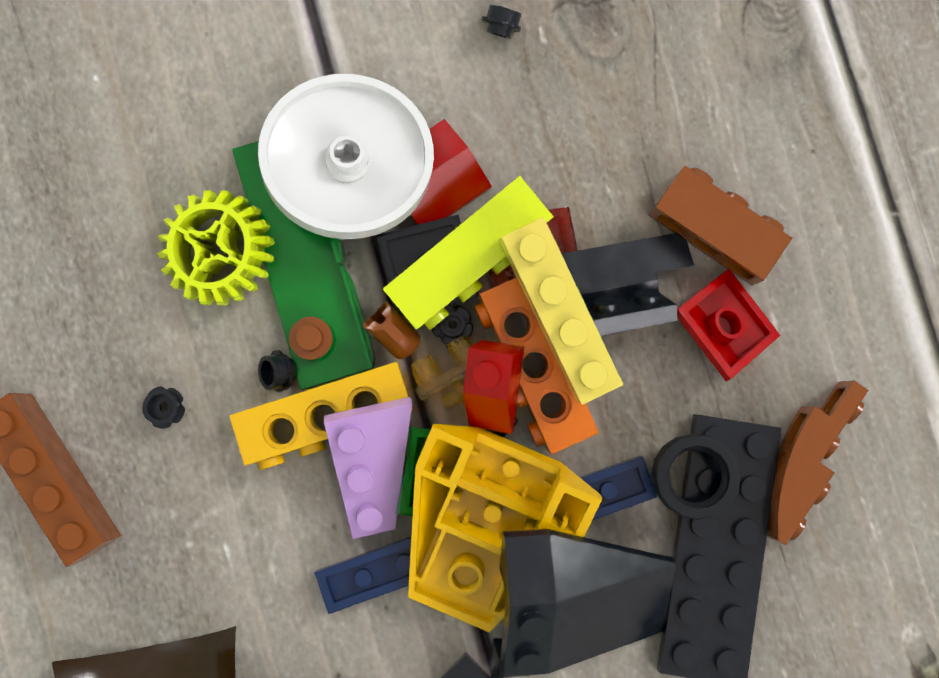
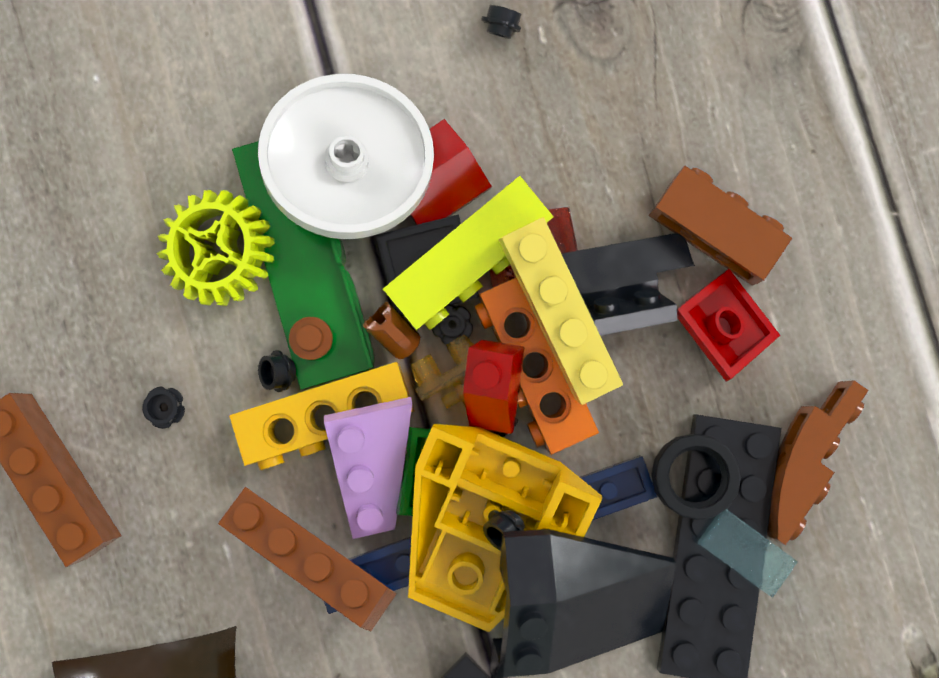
(307, 559): none -> dark orange brick
(499, 523): none -> black plate
(747, 552): none -> clear light blue tile

